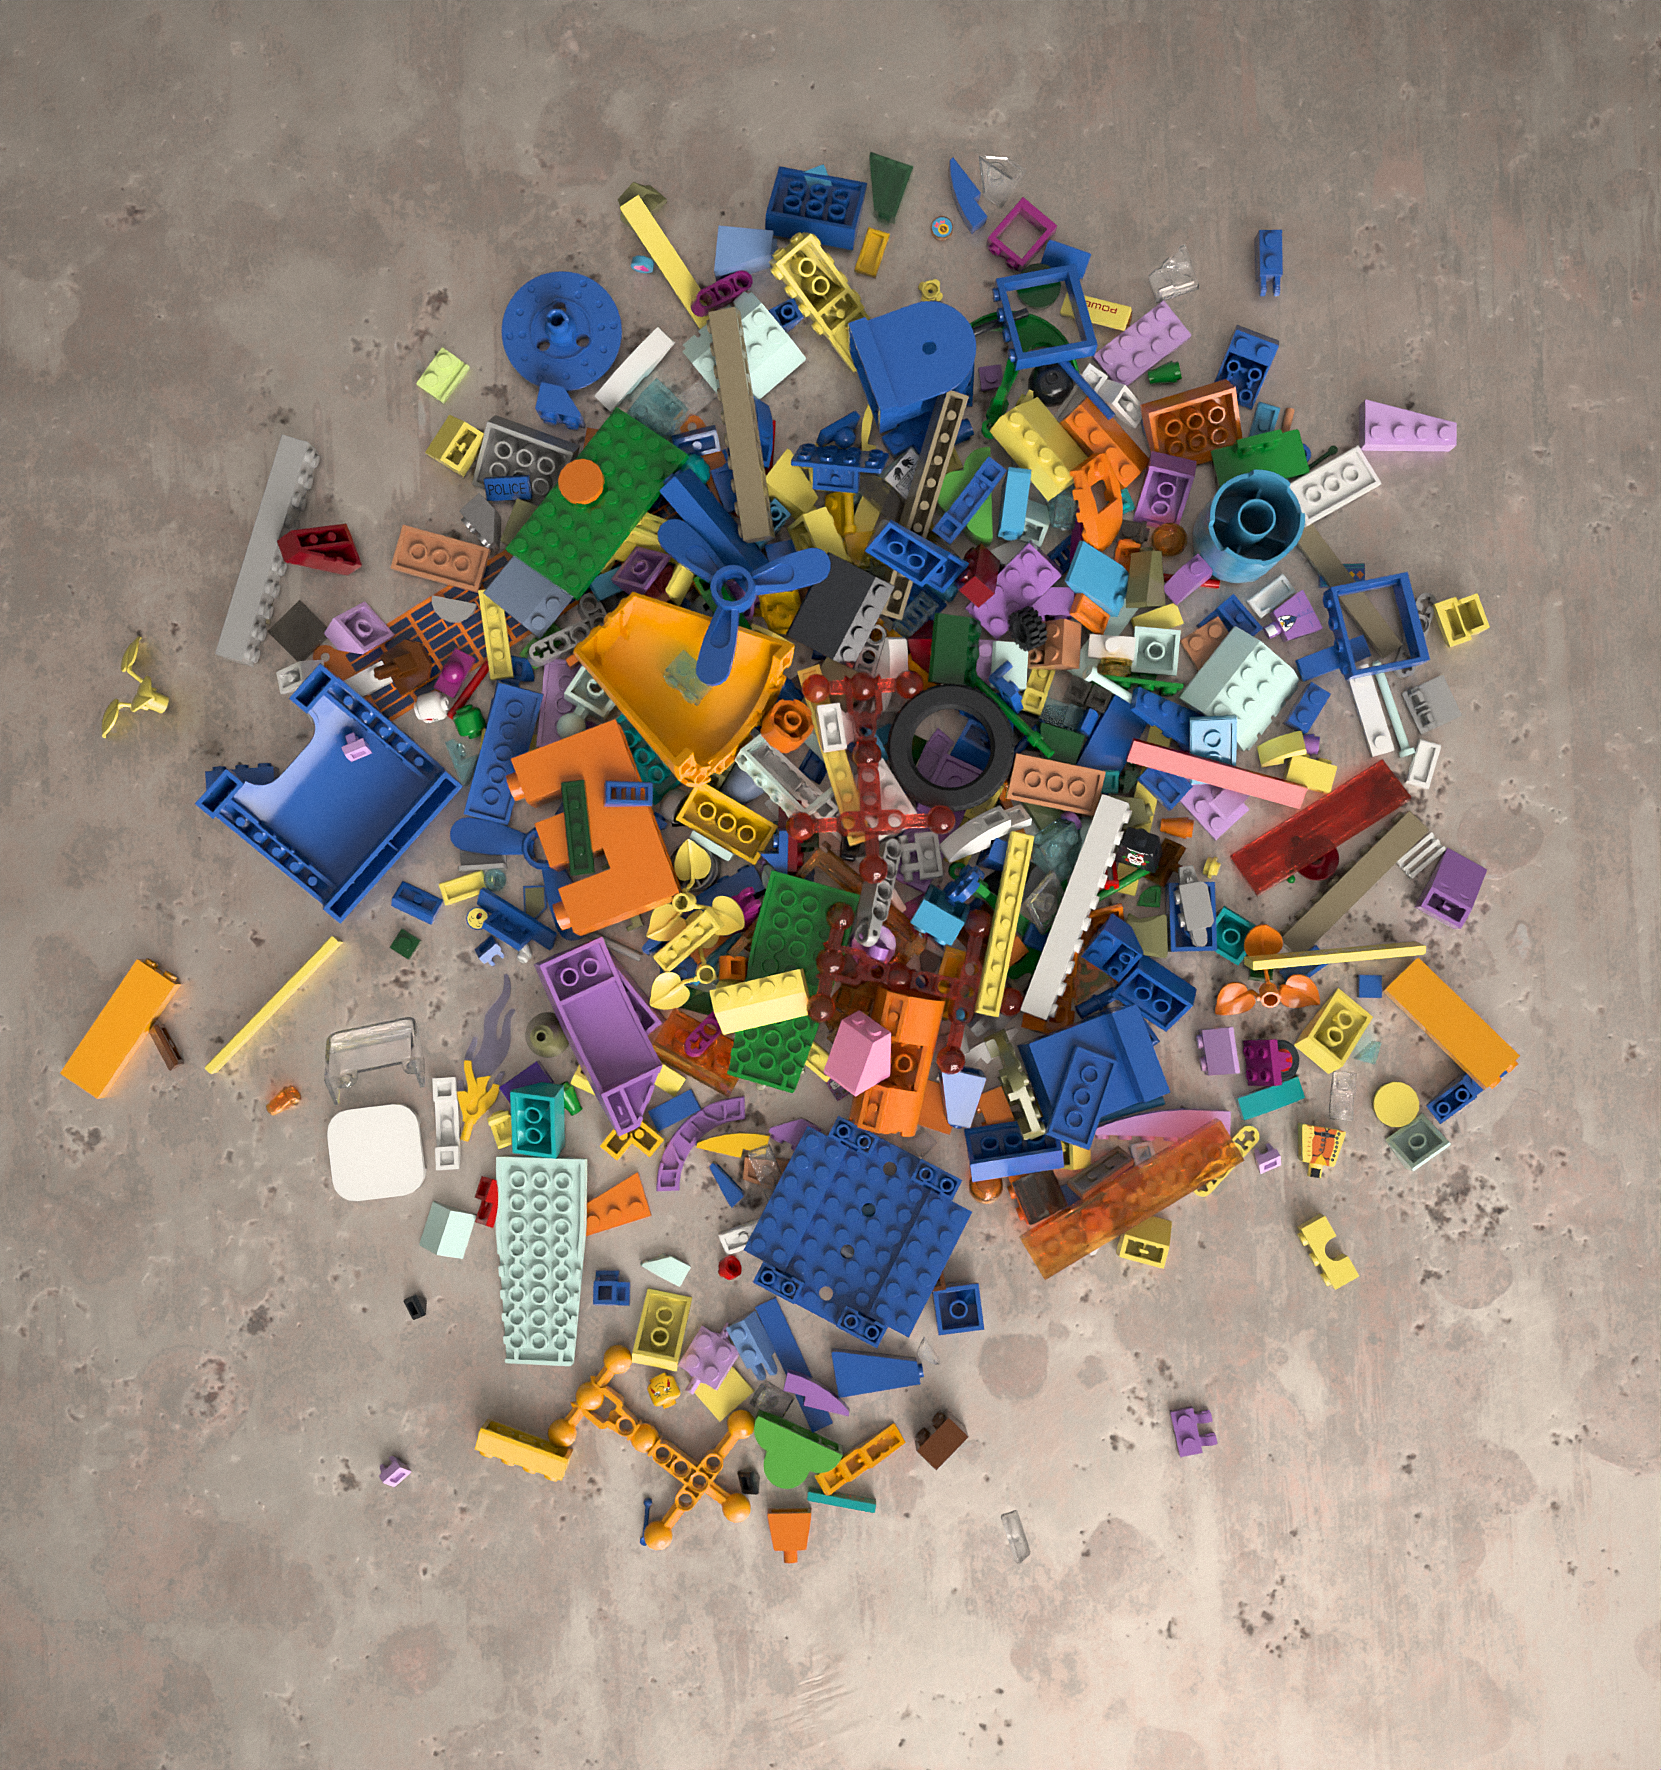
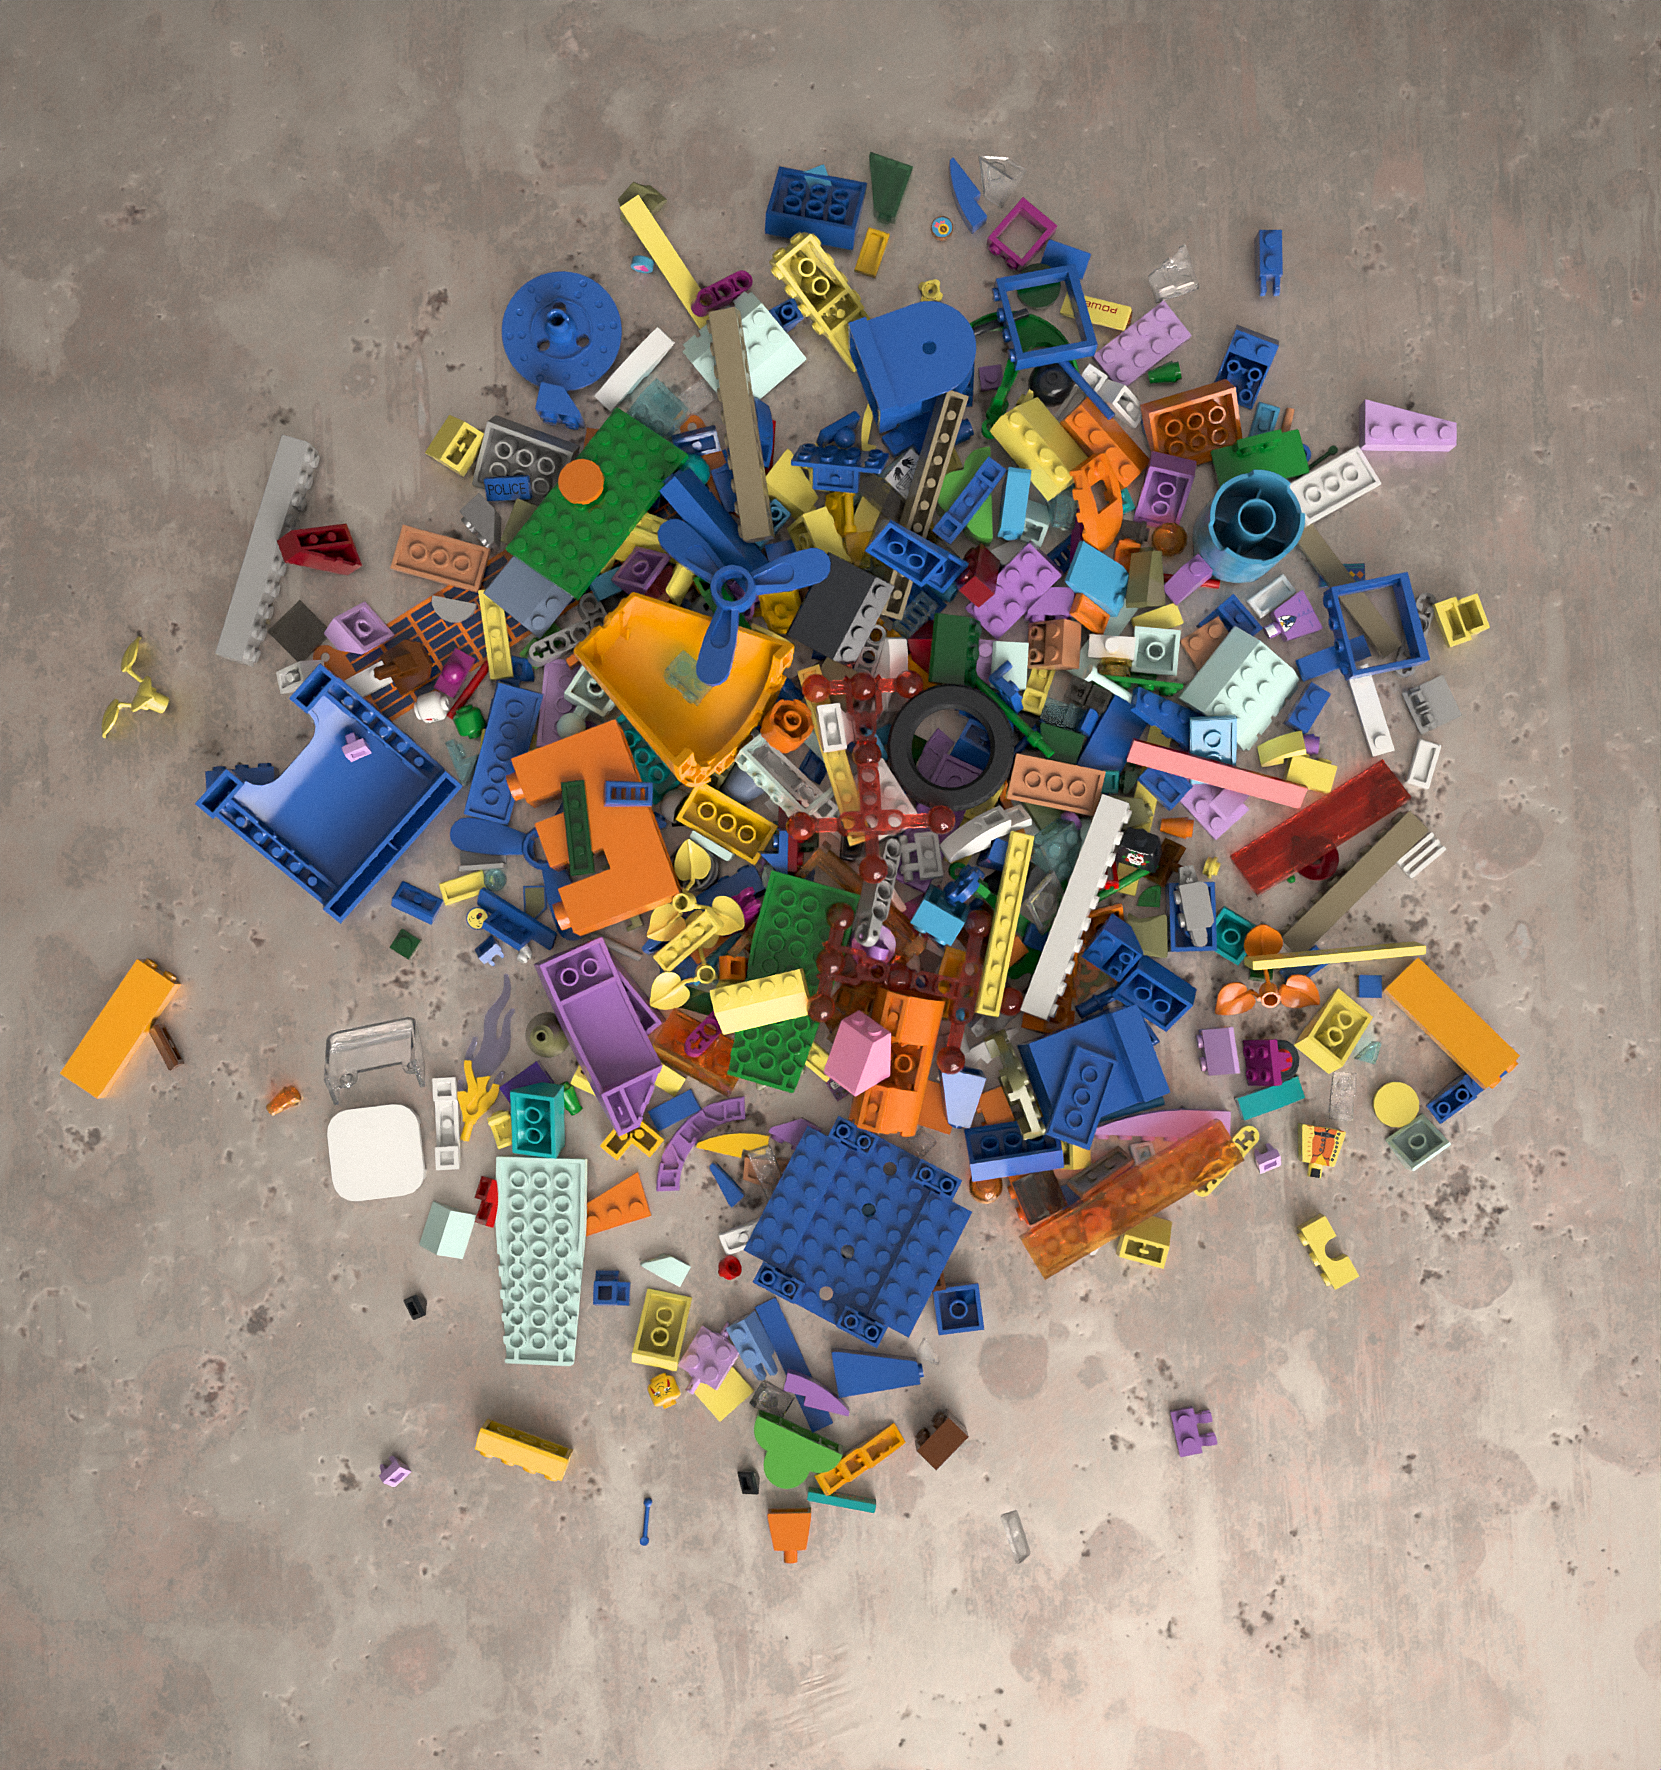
(273, 1004): light yellow tile -> none
(443, 375): yellowish green plate -> none
(646, 1439): light orange piece -> none
(743, 250): medium blue slope -> none
(1027, 628): black tyre -> none
(1393, 713): light aqua bar -> none
(1452, 889): medium lavender slope -> none

